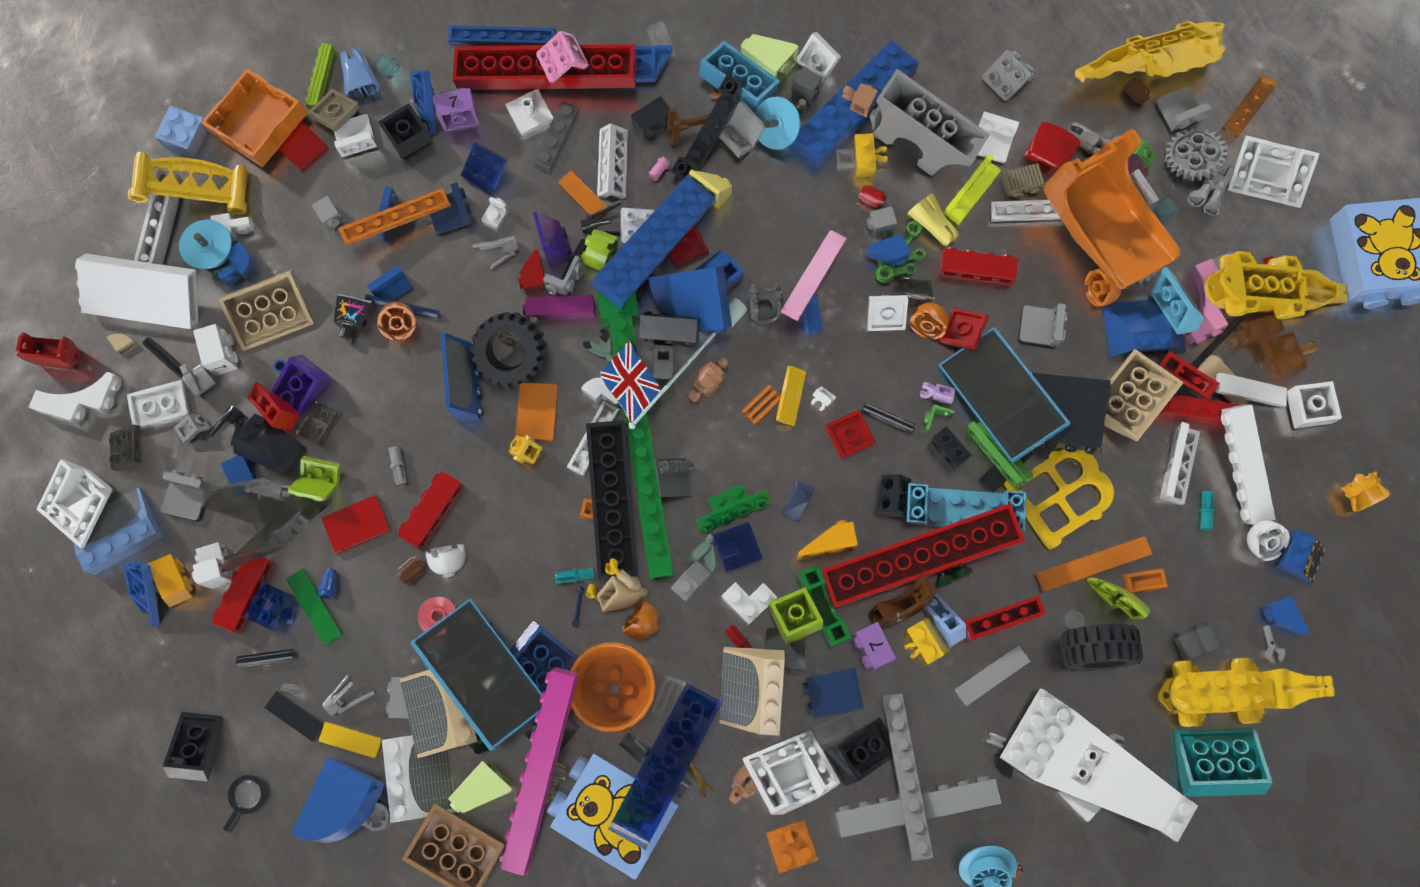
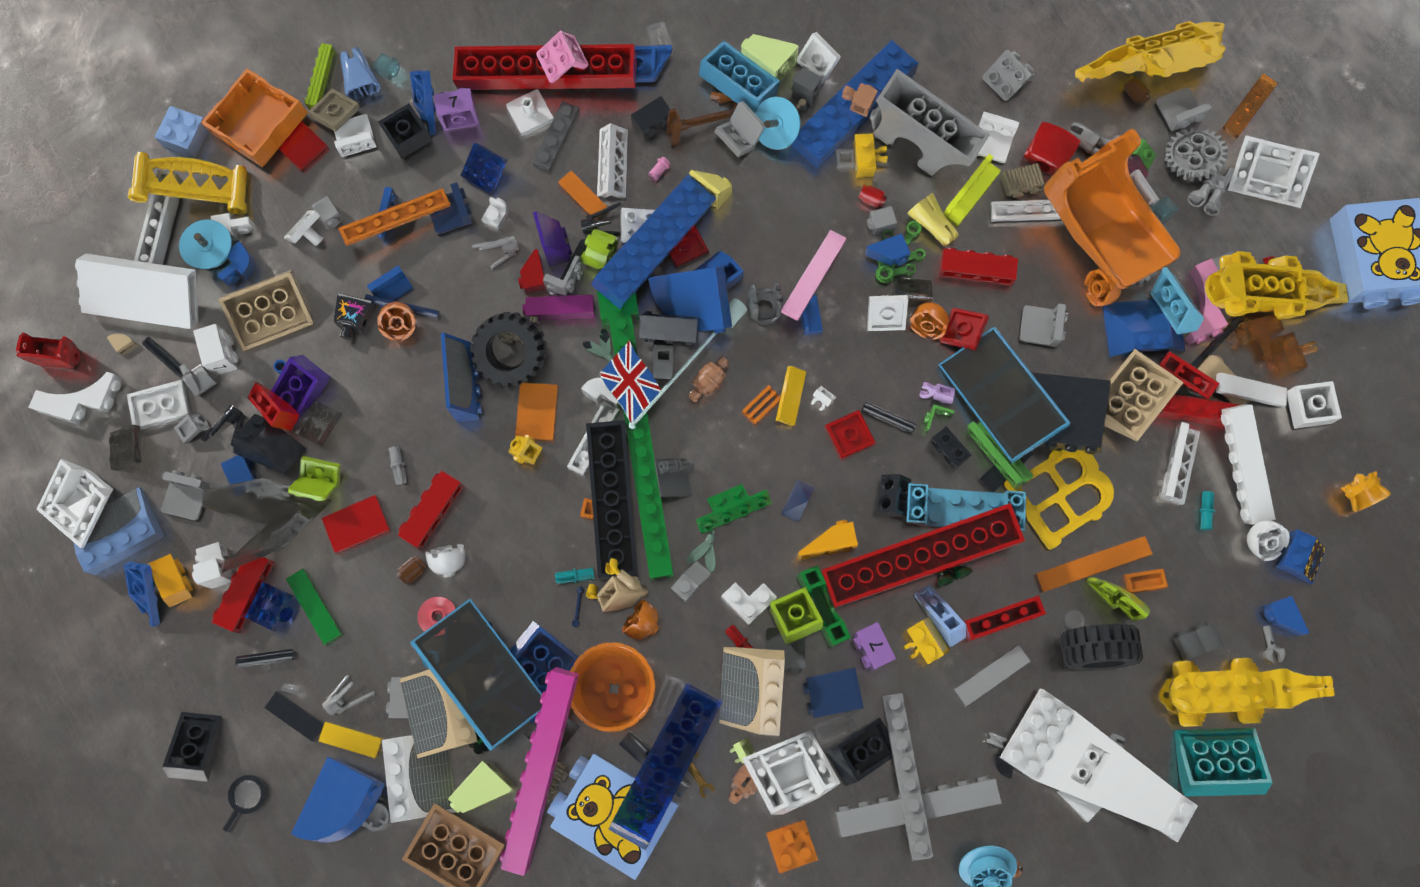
(303, 227): none -> white tile
(328, 584): blue cone -> none
(499, 36): blue tile -> none
(712, 128): black slope -> none
(737, 546): clear blue plate -> none
(743, 749): none -> yellowish green tile
(904, 606): reddish brown arch -> none

